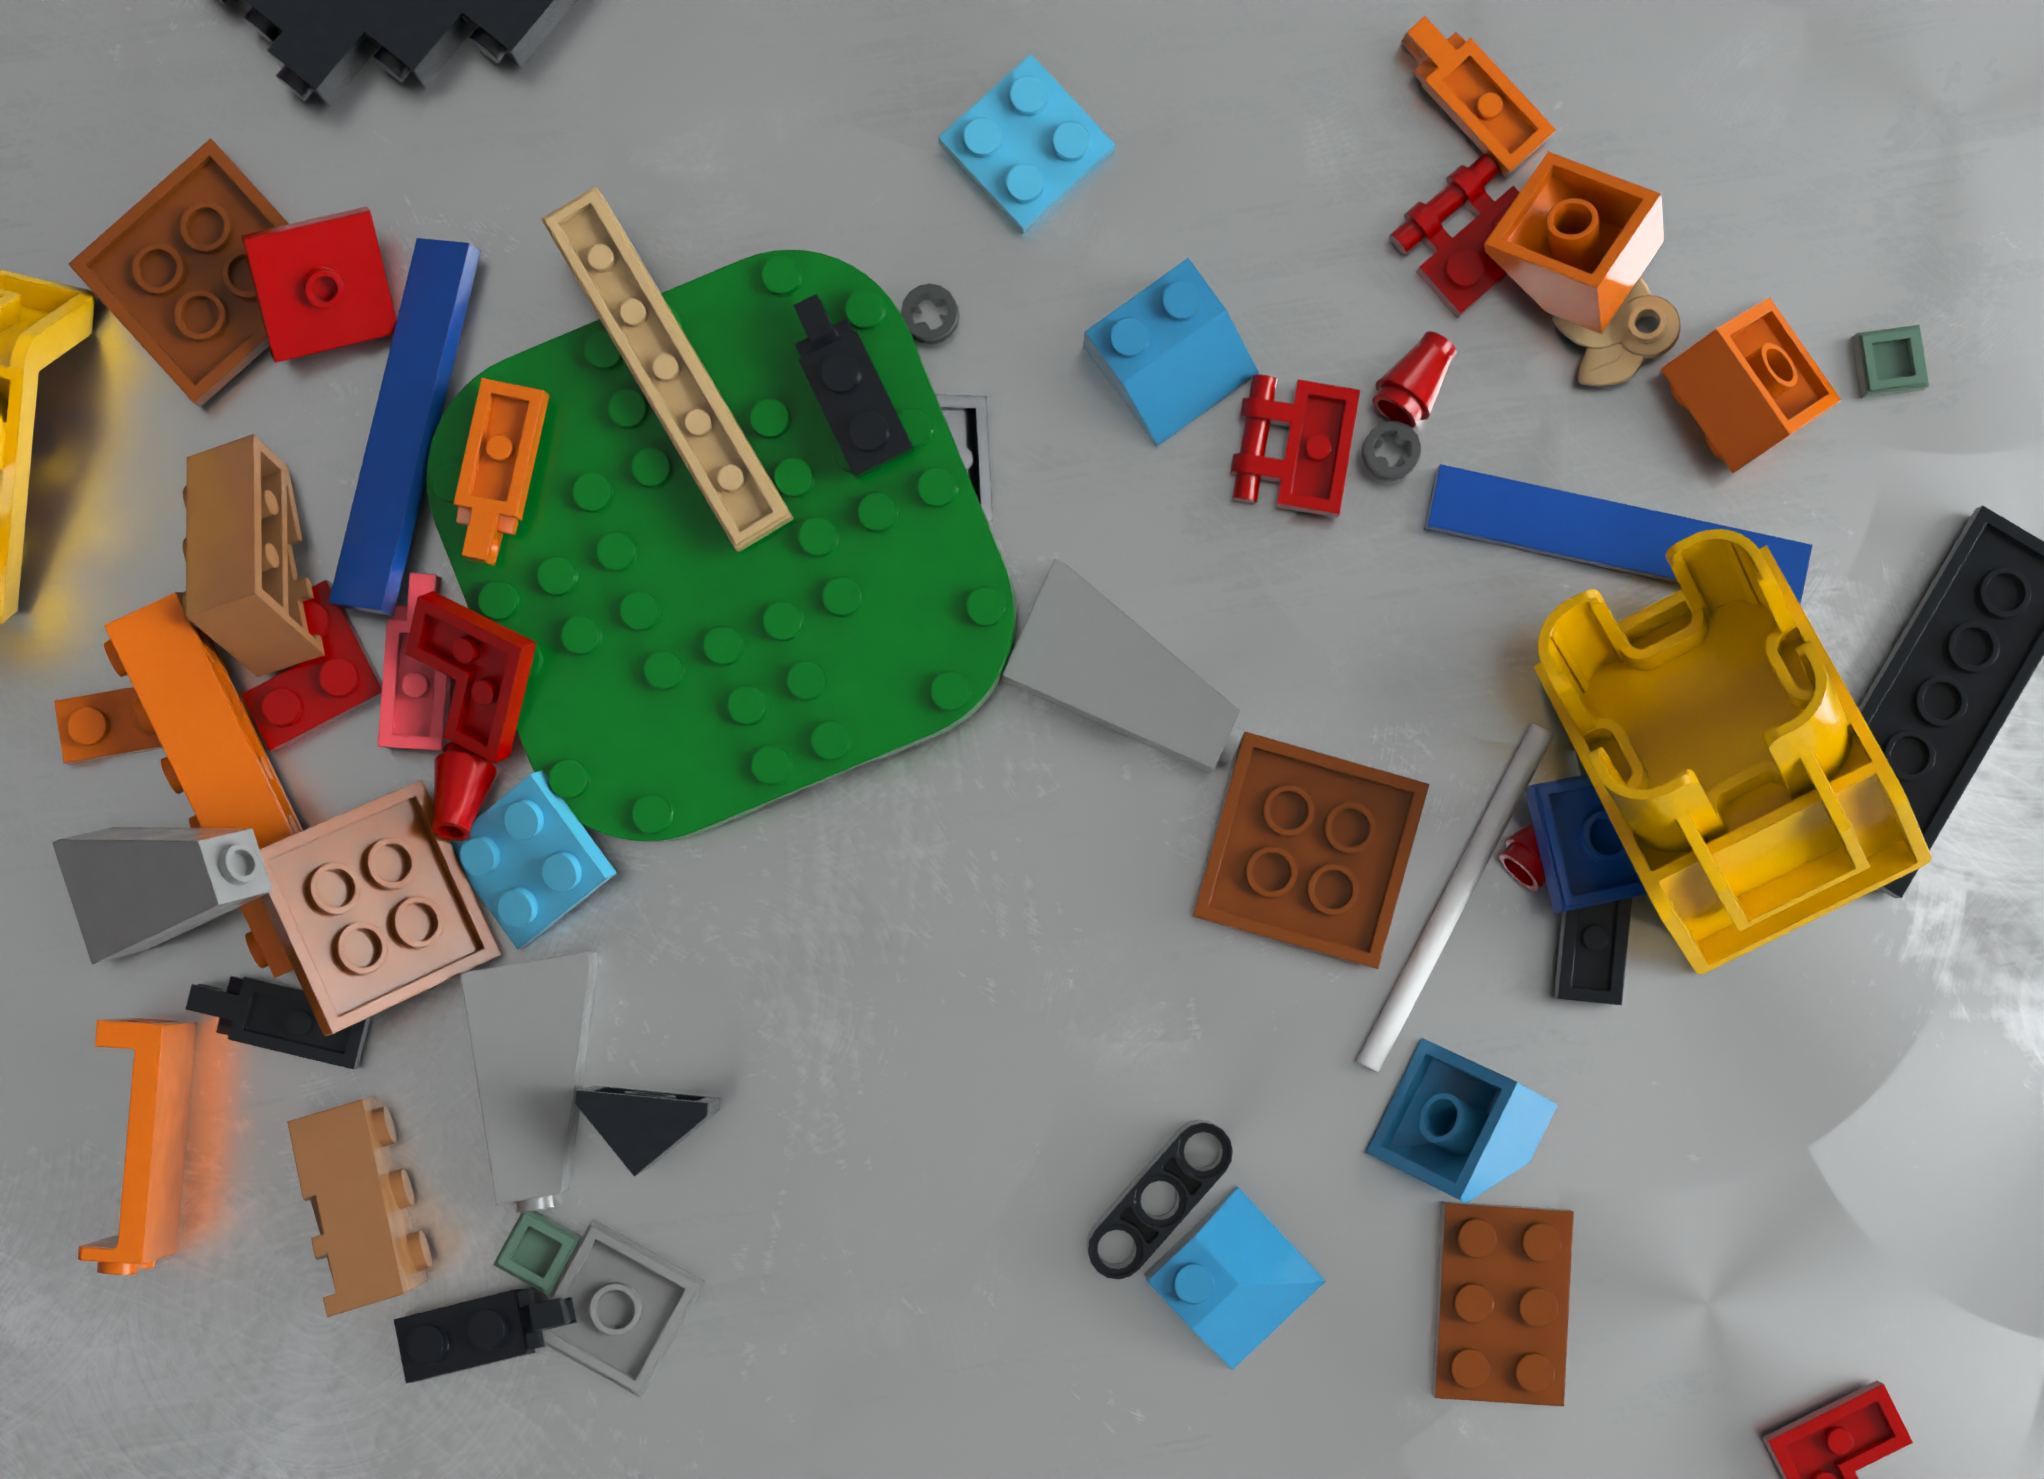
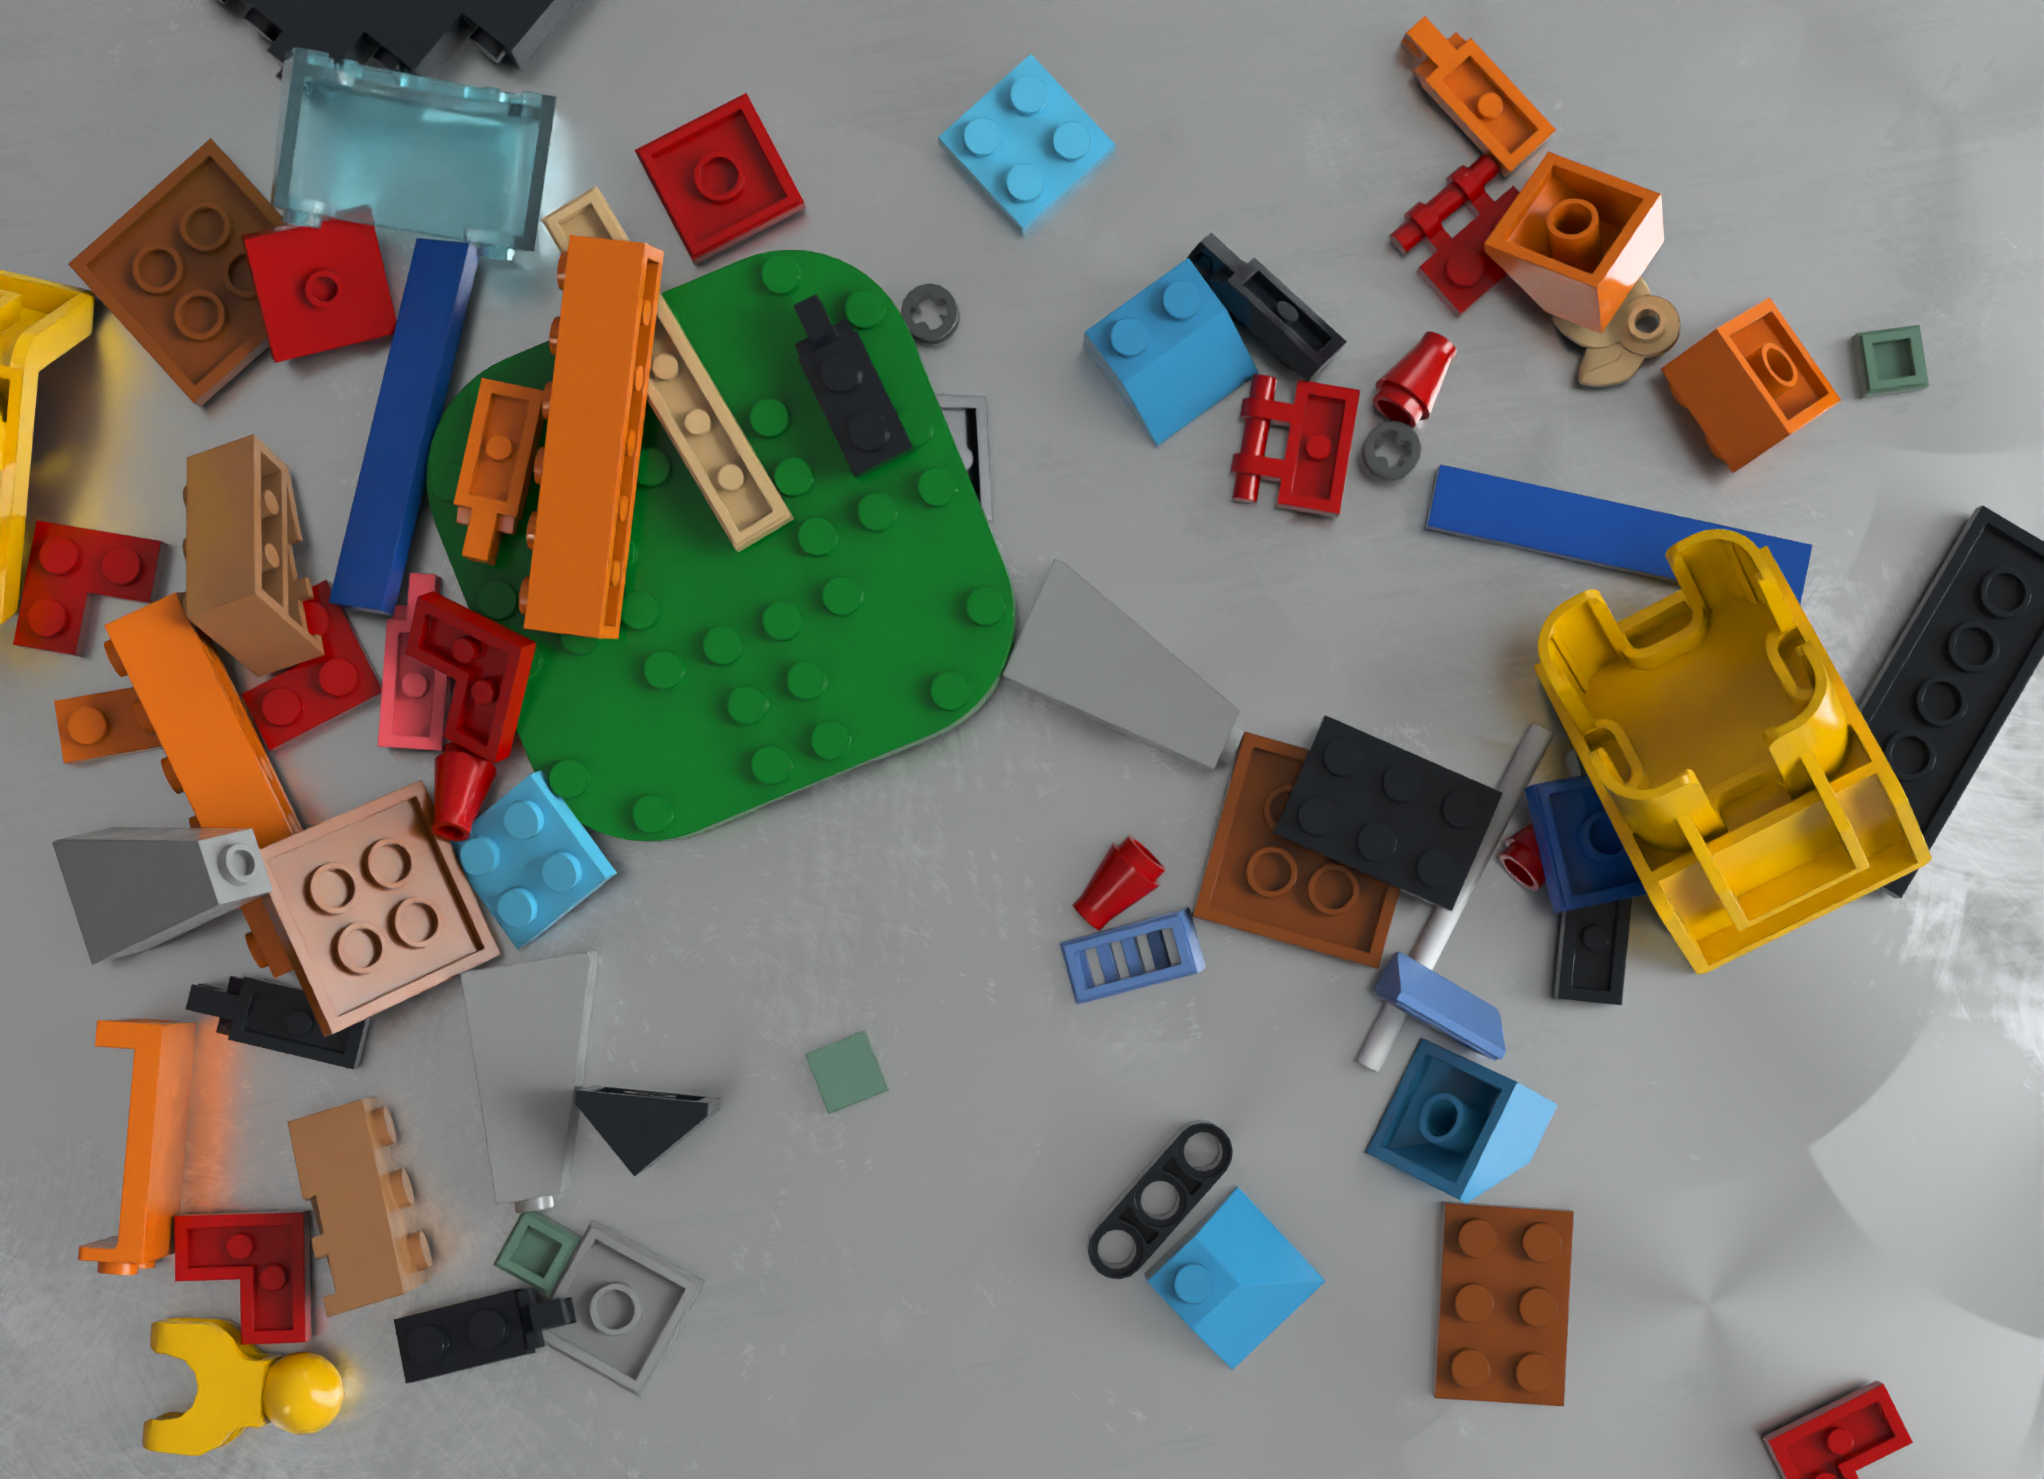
(71, 568): none -> red plate
(238, 1388): none -> yellow piece
(267, 1255): none -> red plate
(410, 153): none -> clear light blue windscreen
(591, 437): none -> orange brick
(720, 178): none -> red plate
(847, 1072): none -> sand green tile
(1120, 881): none -> red cone
(1186, 941): none -> medium blue slope
(1267, 308): none -> black hinge
(1387, 813): none -> black plate
(1442, 1006): none -> medium blue slope

